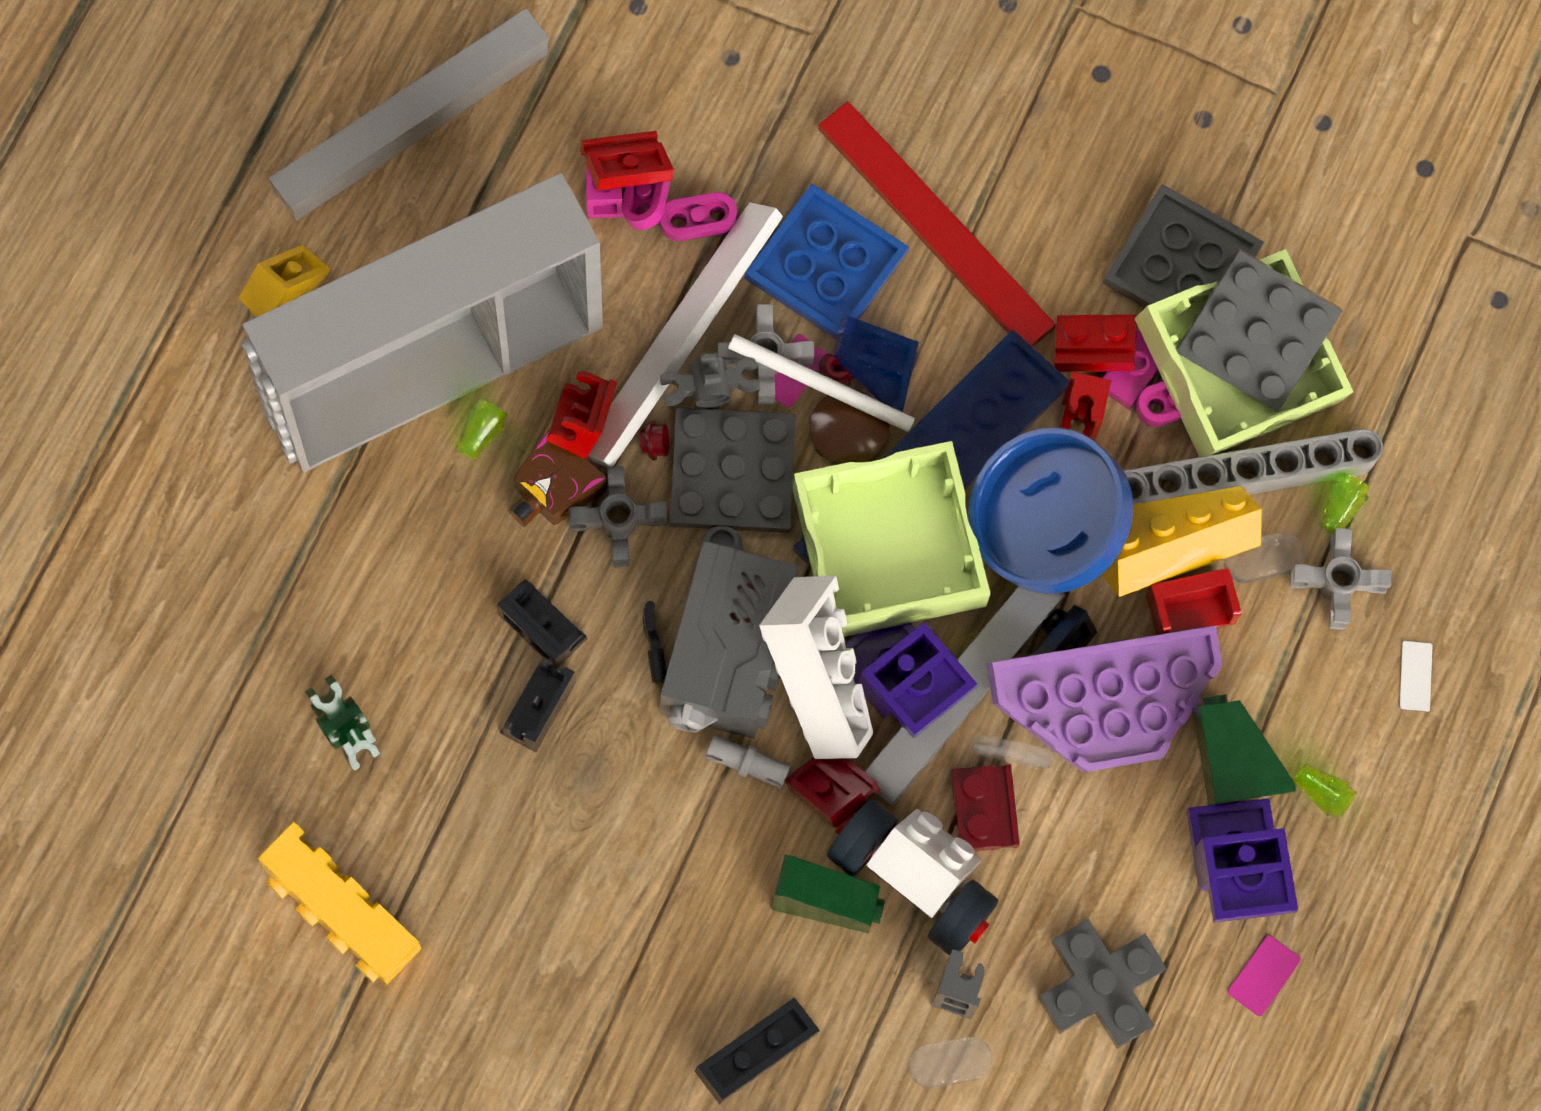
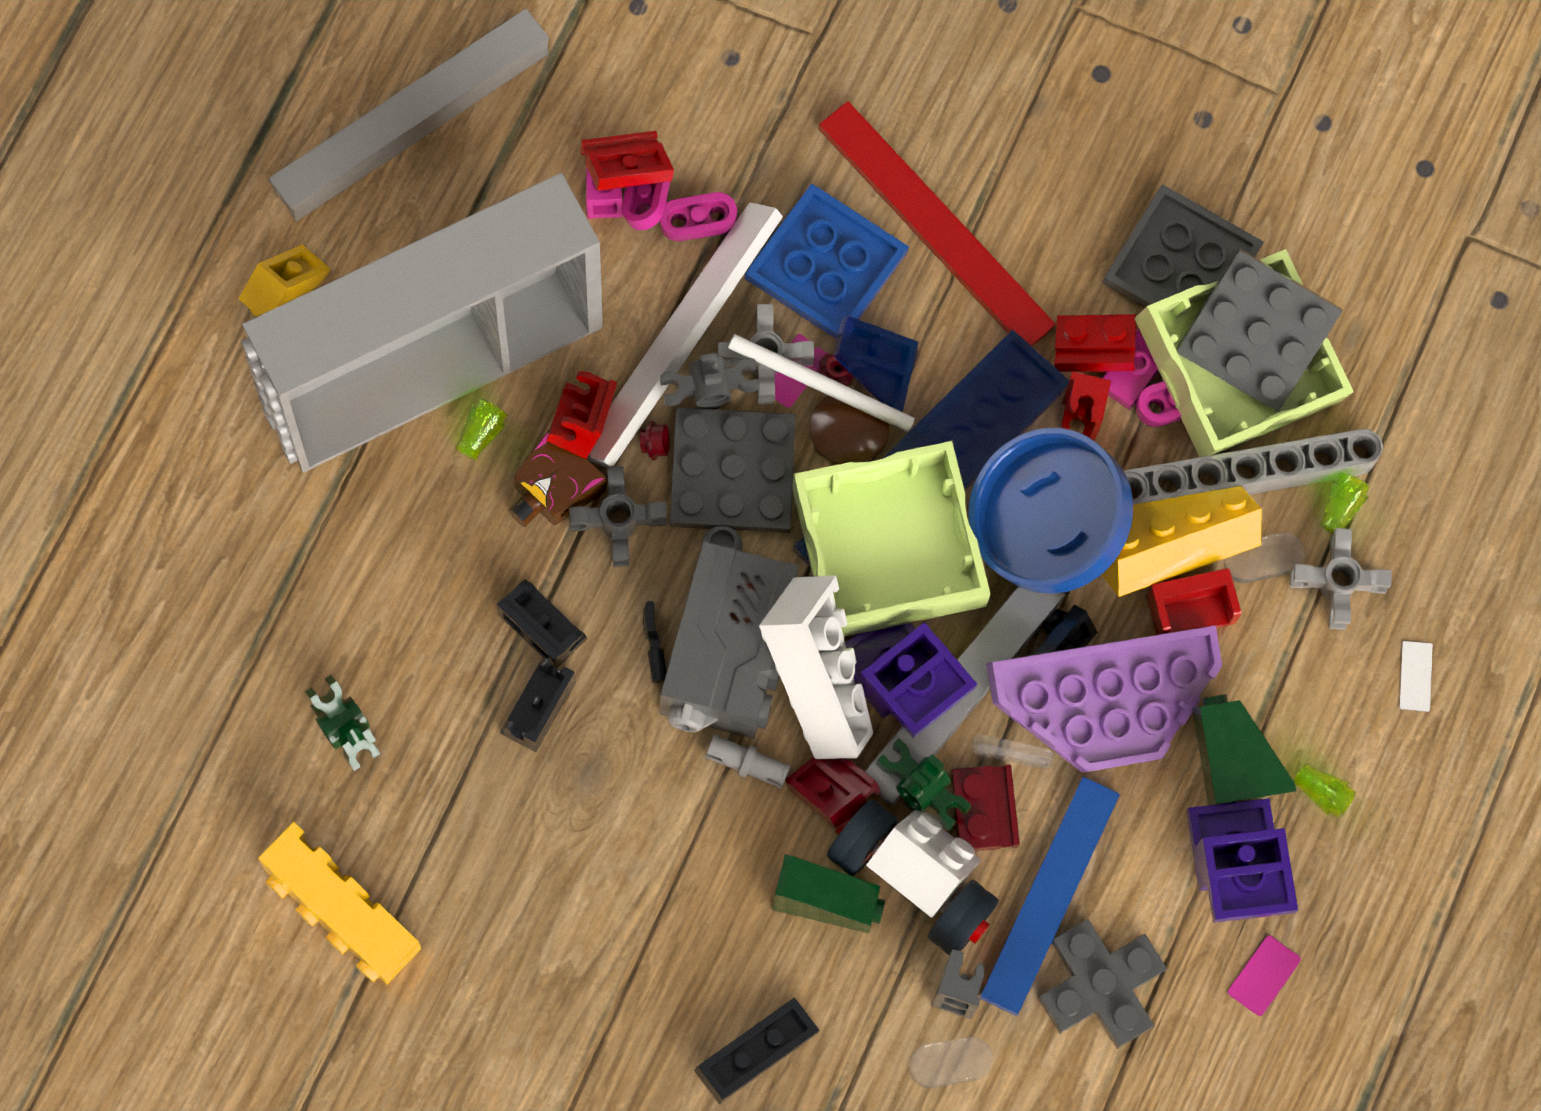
(923, 784): none -> dark green pin
(1049, 896): none -> blue tile

